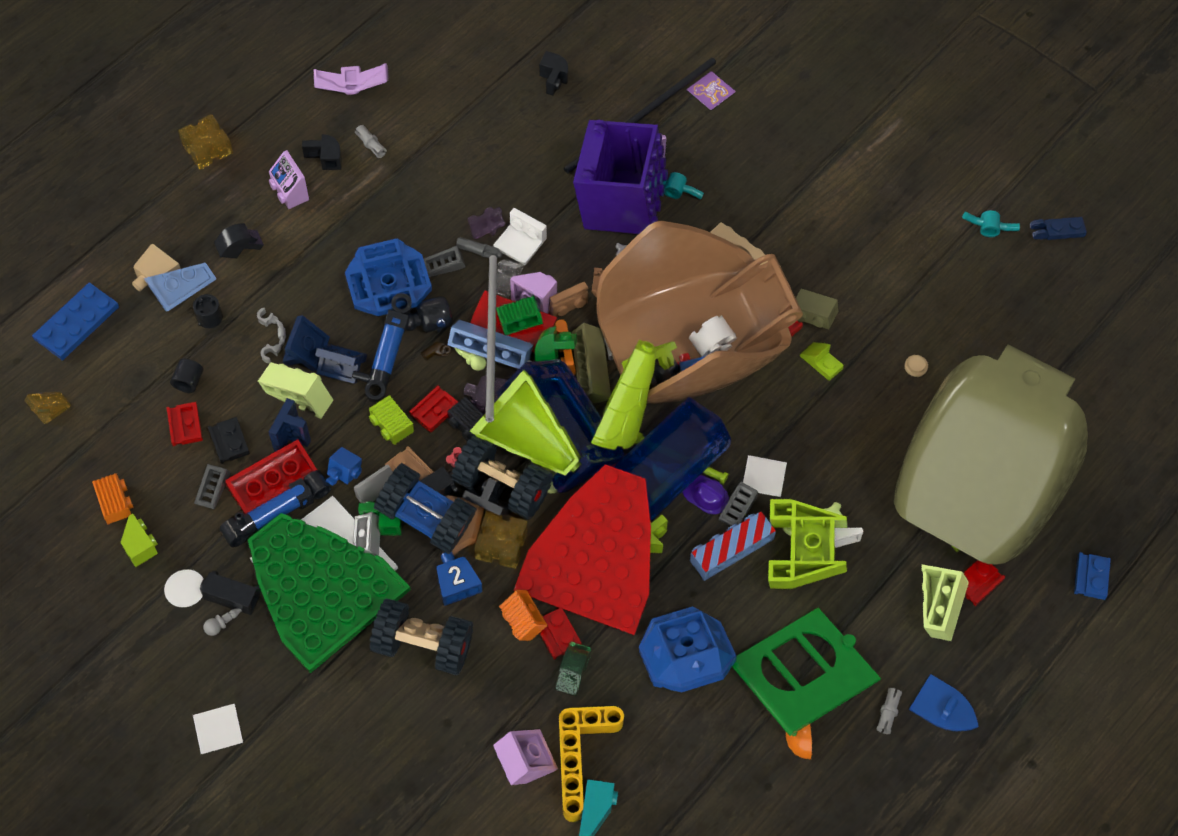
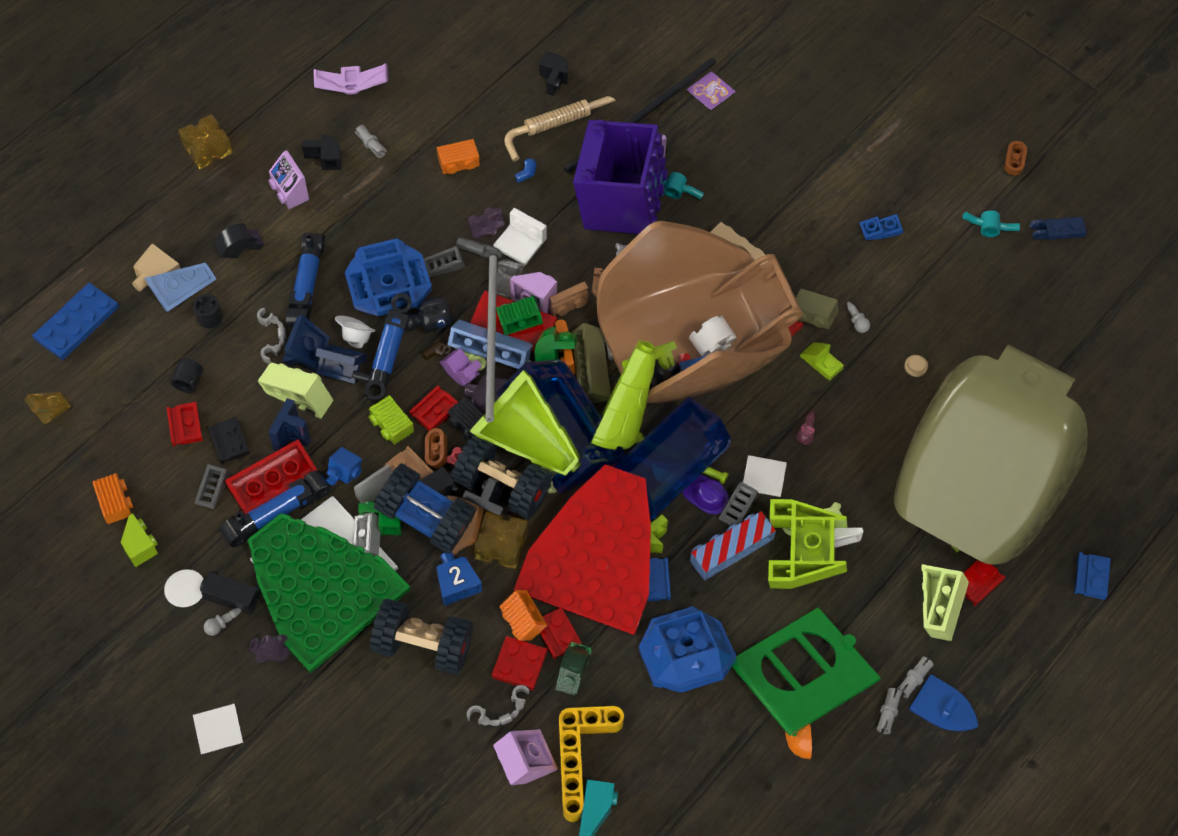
(269, 648): none -> clear purple hips
(301, 297): none -> piece
(354, 331): none -> white piece
(436, 450): none -> dark orange plate
(458, 156): none -> orange brick
(460, 367): none -> medium lavender brick
(504, 718): none -> light grey piece
(519, 663): none -> red plate
(528, 172): none -> blue arm
(552, 119): none -> tan piece
(659, 580): none -> blue plate
(806, 434): none -> clear pink bar
(860, 322): none -> light grey bar
(882, 228): none -> blue slope
(915, 677): none -> light grey pin
(1015, 159): none -> dark orange plate

